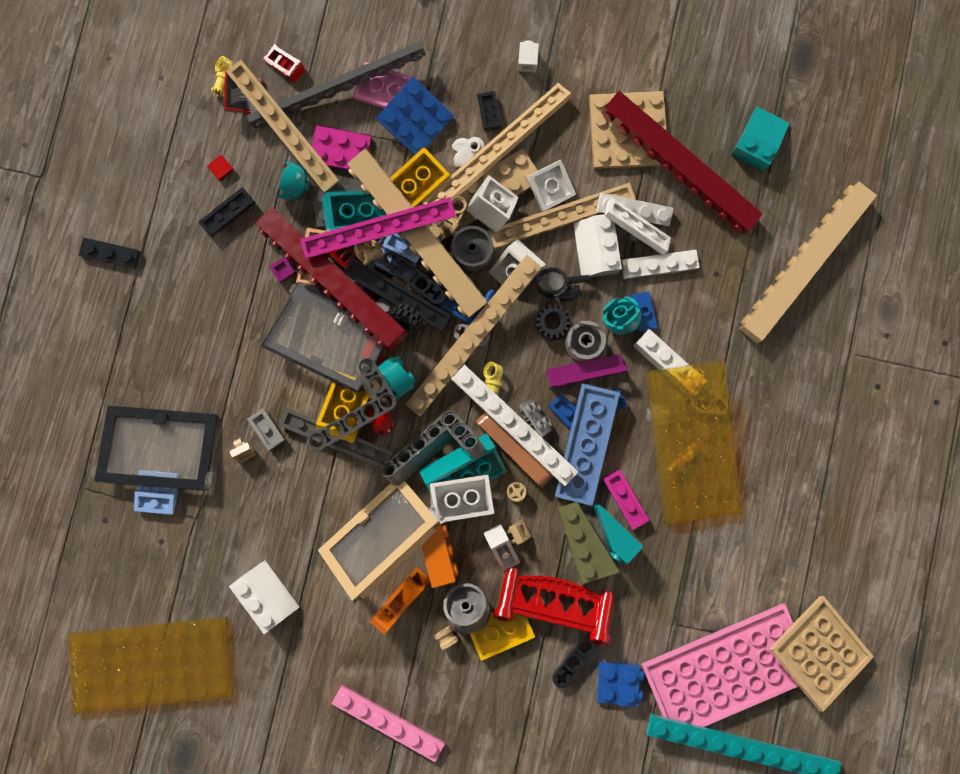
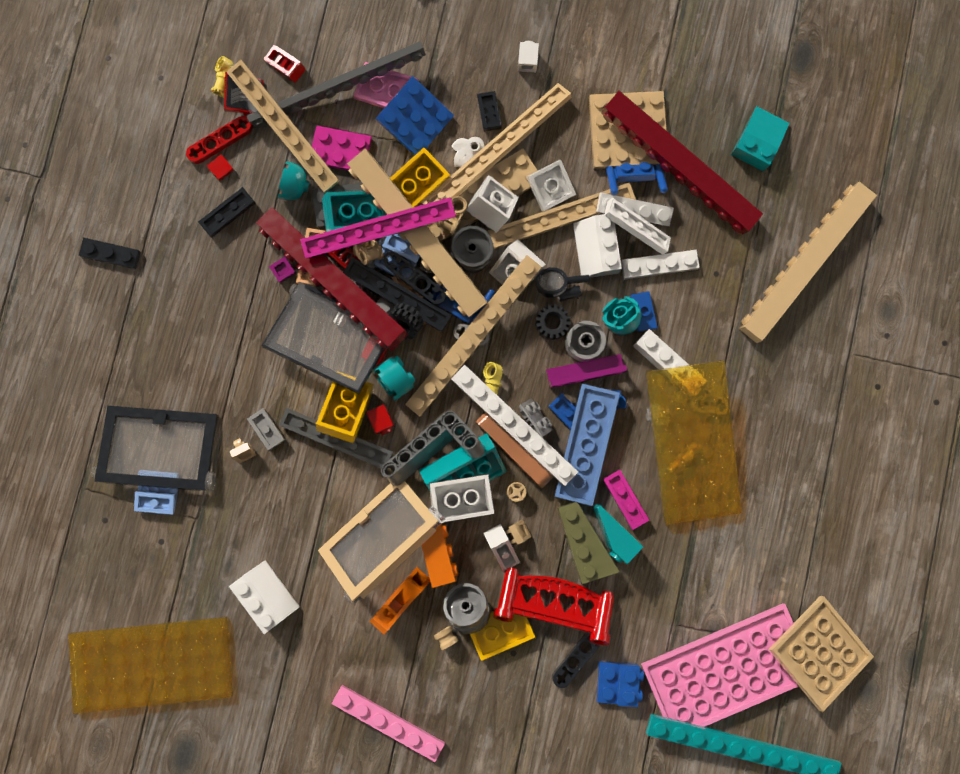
(221, 143): none -> red beam
(358, 414): dark grey beam -> none
(641, 172): none -> blue plate

